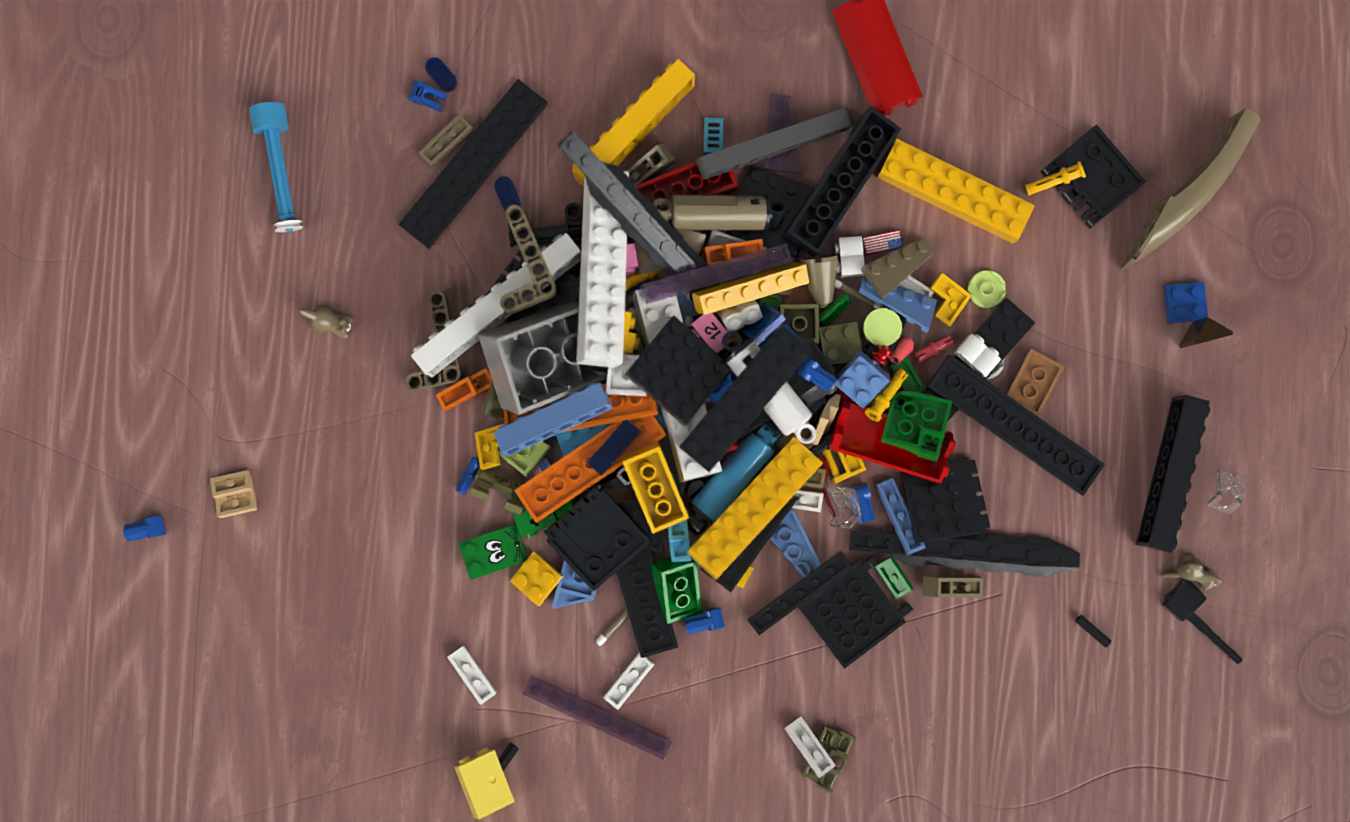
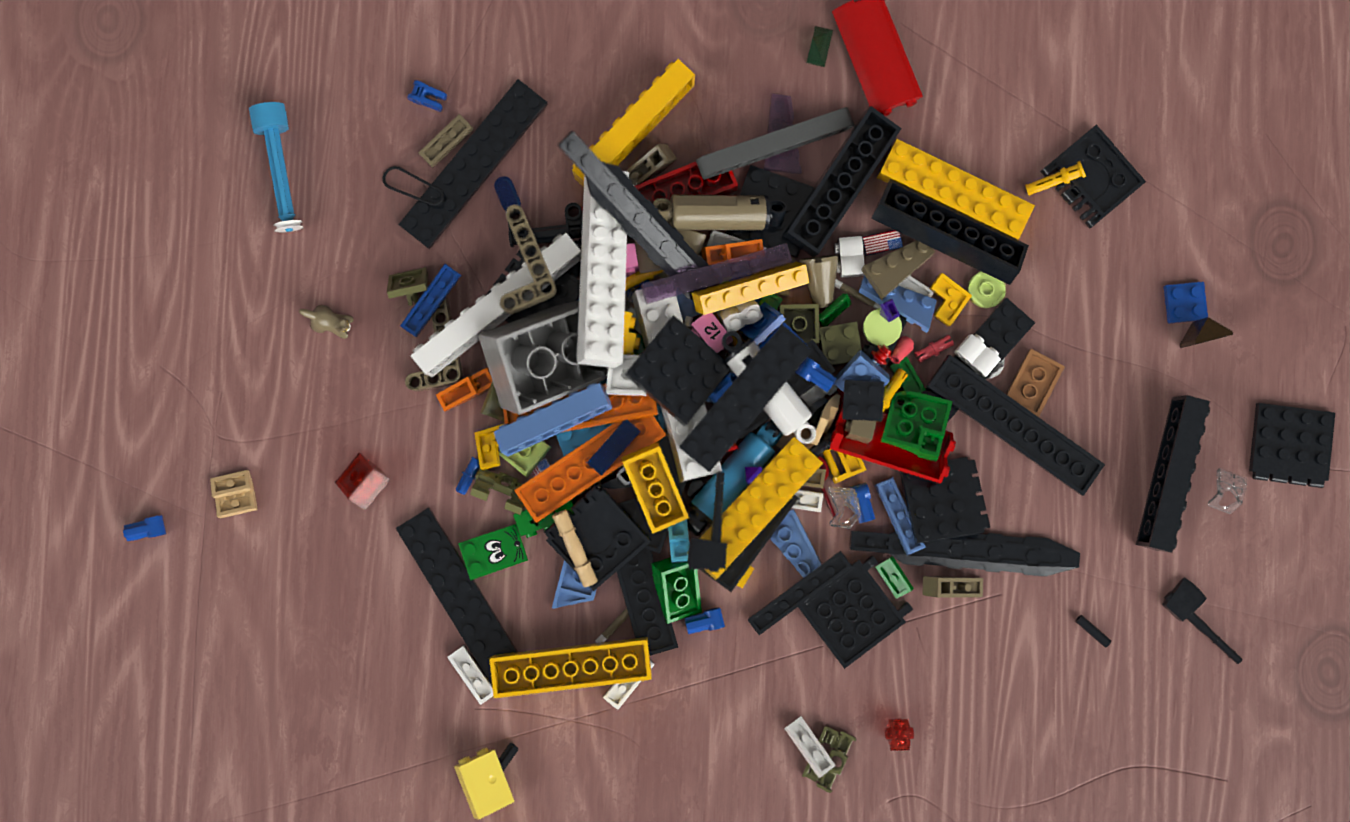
(362, 481): none -> clear red slope
(407, 194): none -> black piece
(408, 284): none -> olive tile
(430, 300): none -> blue tile
(441, 74): clear blue tile -> none
(455, 590): none -> black plate
(536, 578): yellow plate -> none
(570, 667): none -> yellow brick
(574, 548): none -> tan piece
(597, 717): clear purple plate -> none
(706, 553): none -> black piece
(707, 150): medium azure slope -> none
(751, 473): none -> dark purple slope
(819, 46): none -> clear green slope
(860, 430): none -> dark tan brick
(863, 400): none -> black plate
(888, 310): none -> dark purple slope
(899, 734): none -> clear red brick
(950, 232): none -> black brick
(1179, 209): dark tan slope -> none
(1193, 570): dark tan animal -> none
(1292, 445): none -> black hinge

